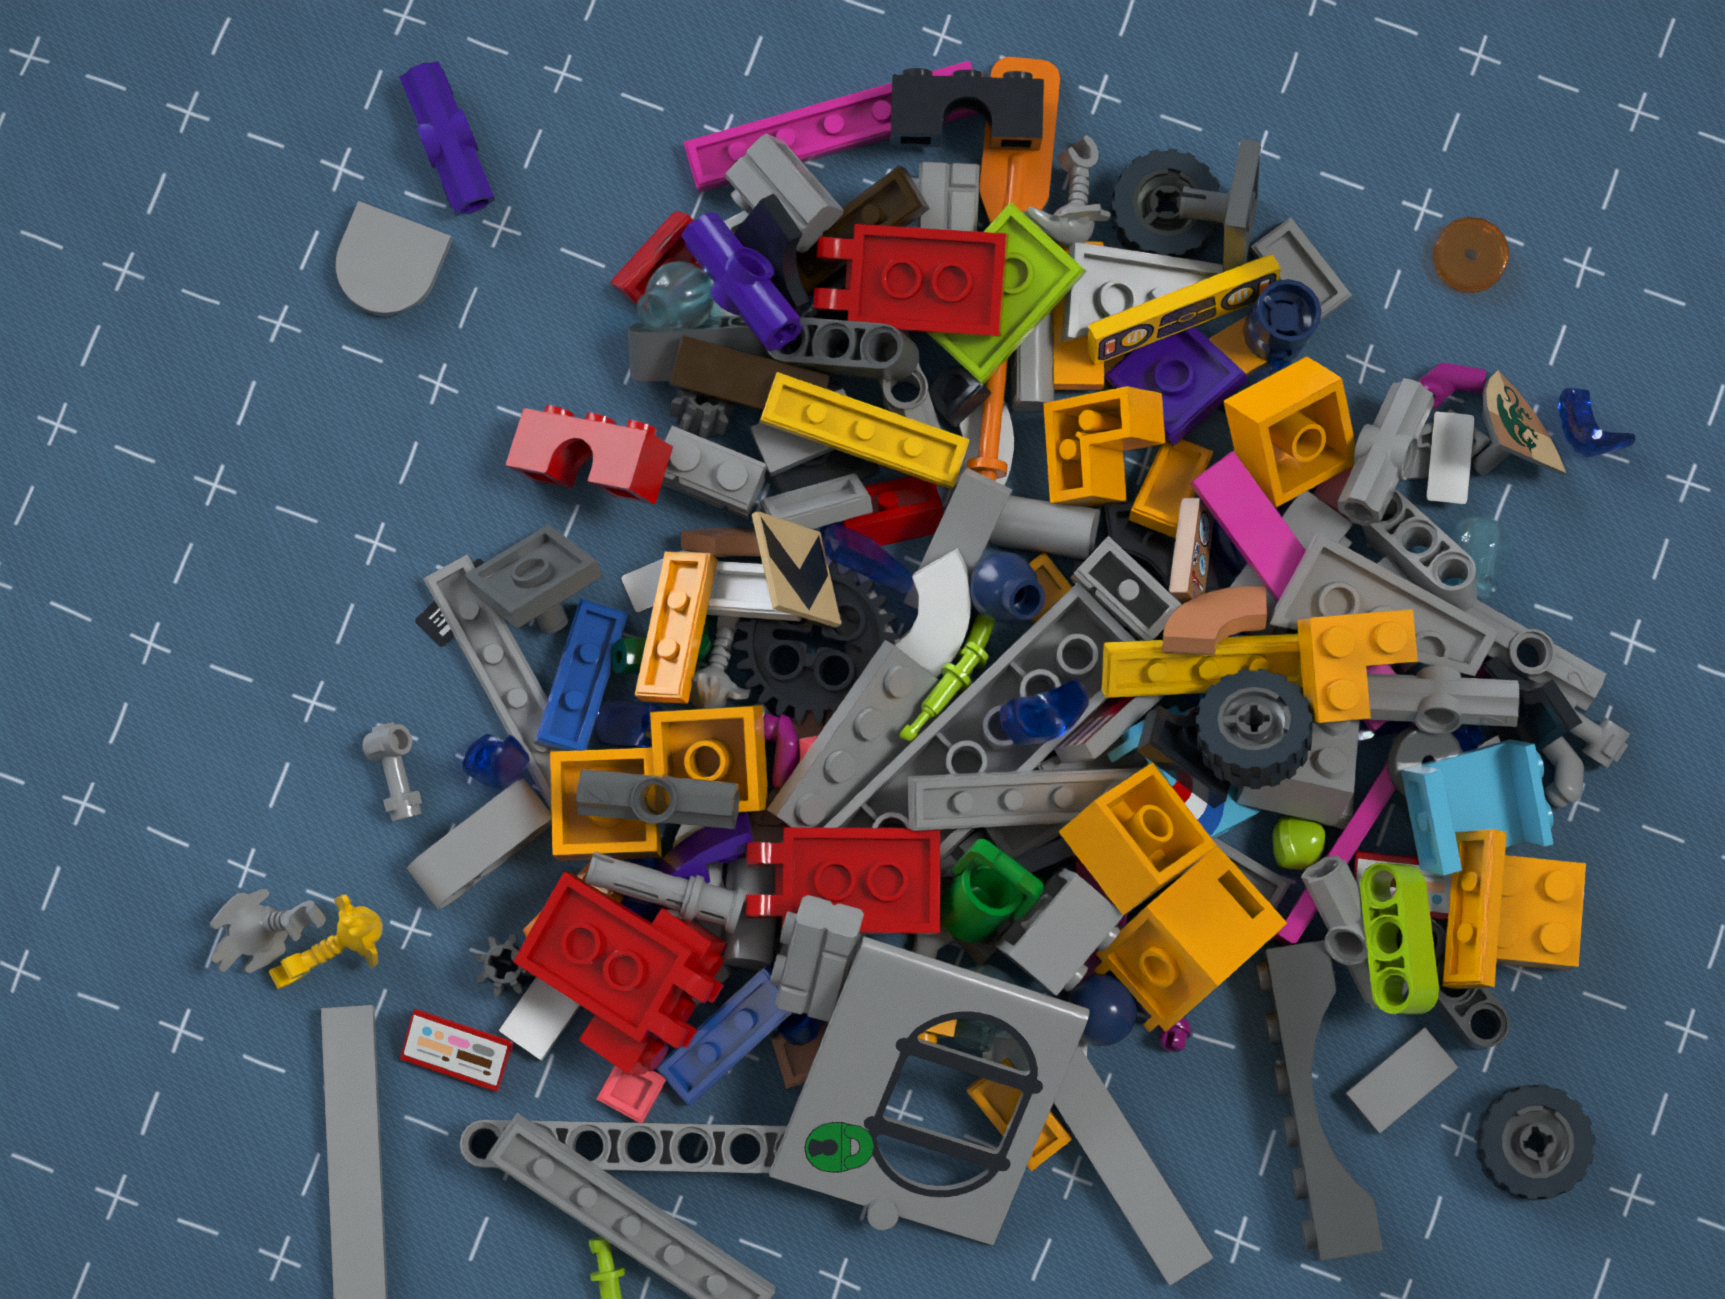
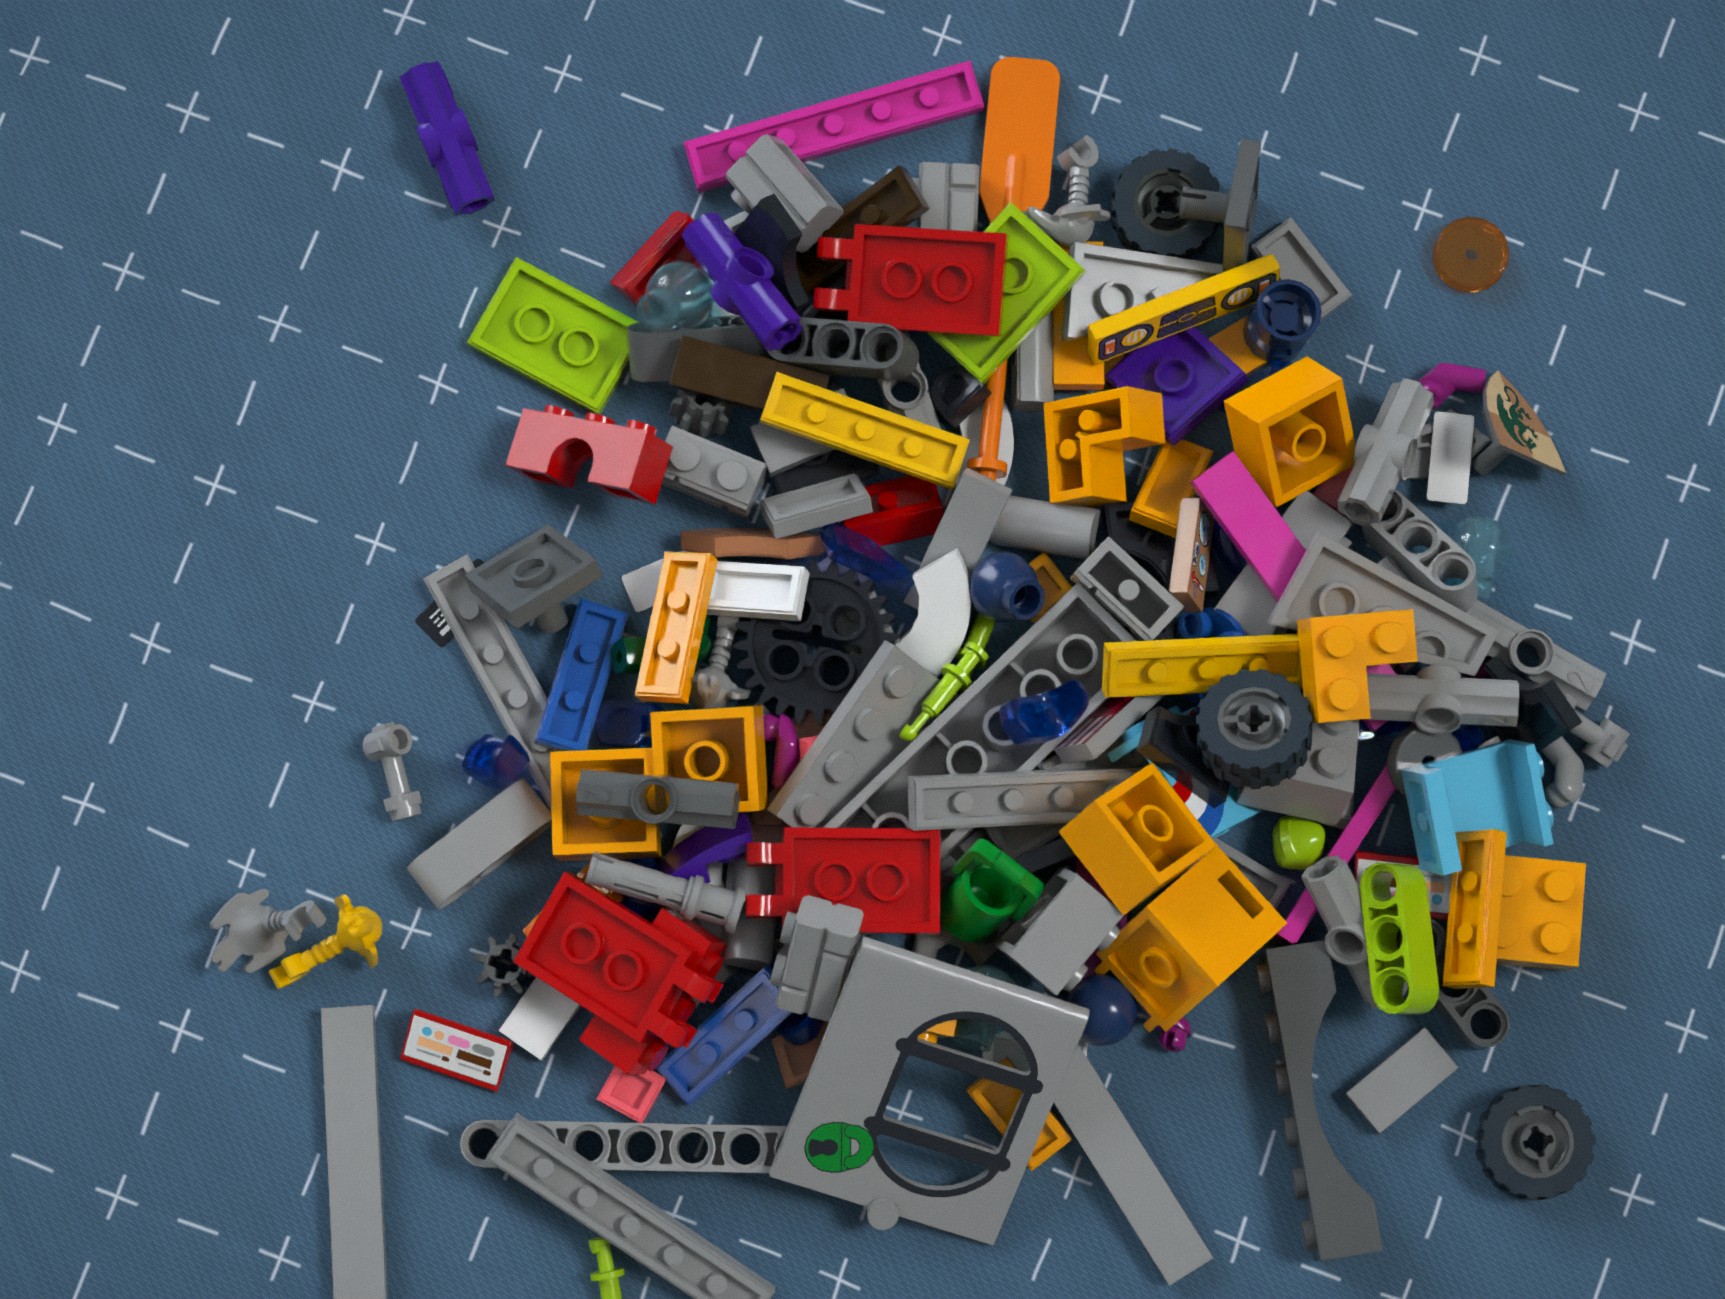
(388, 261): light grey tile -> none
(555, 336): none -> lime tile
(796, 569): tan piece -> none
(1008, 104): black arch -> none
(1212, 617): nougat tile -> none
(1581, 428): clear blue hair -> none

